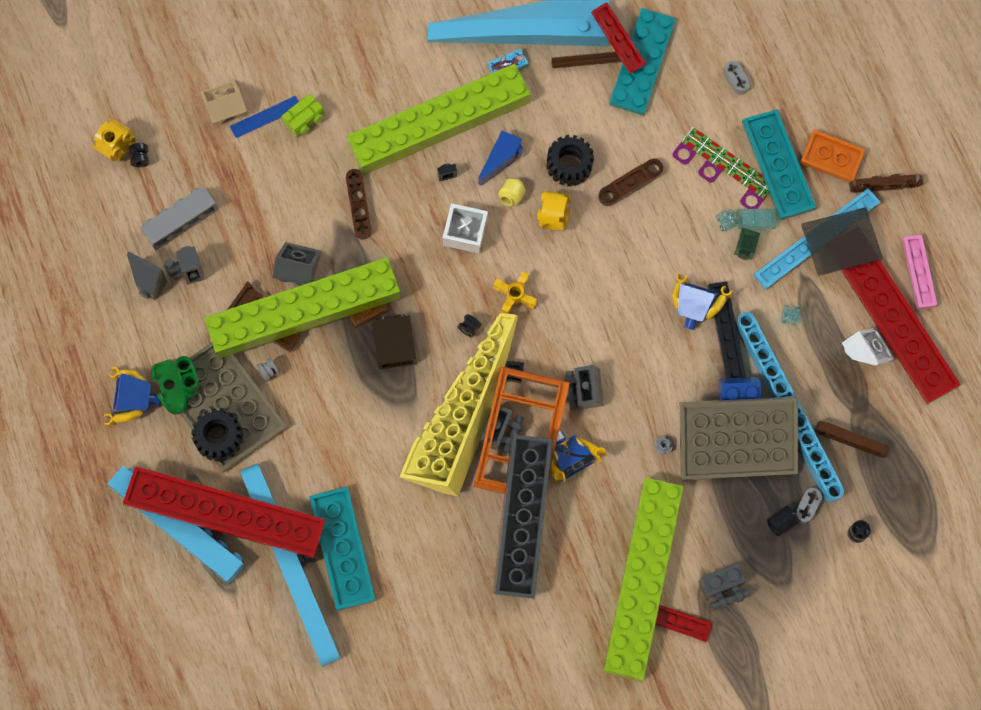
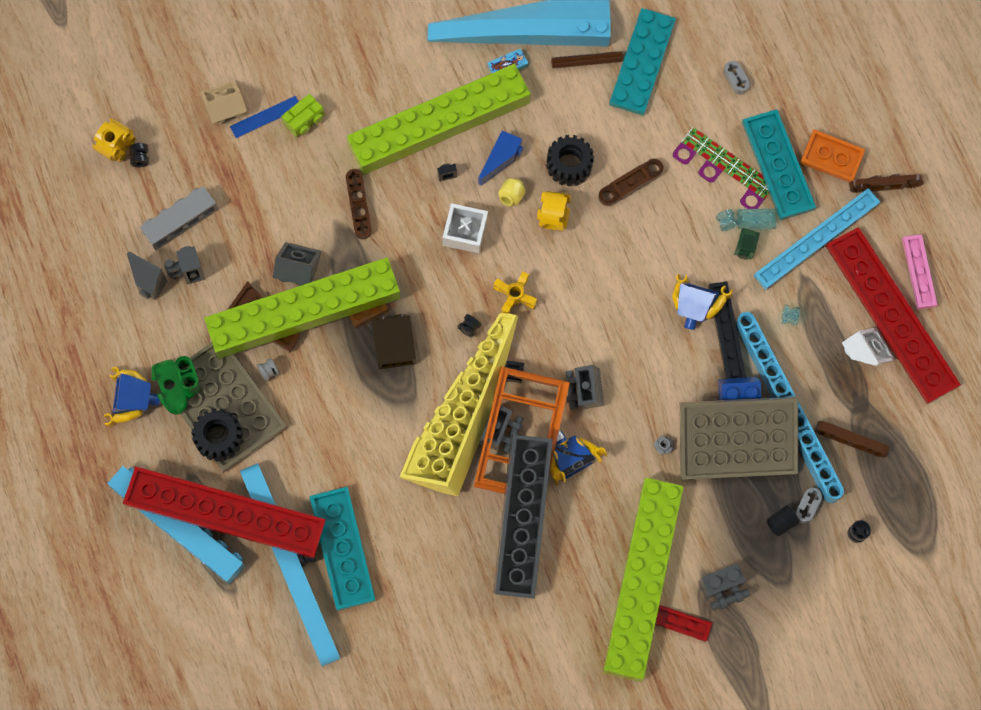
(618, 38): red tile -> none
(842, 241): clear smoke piece -> none

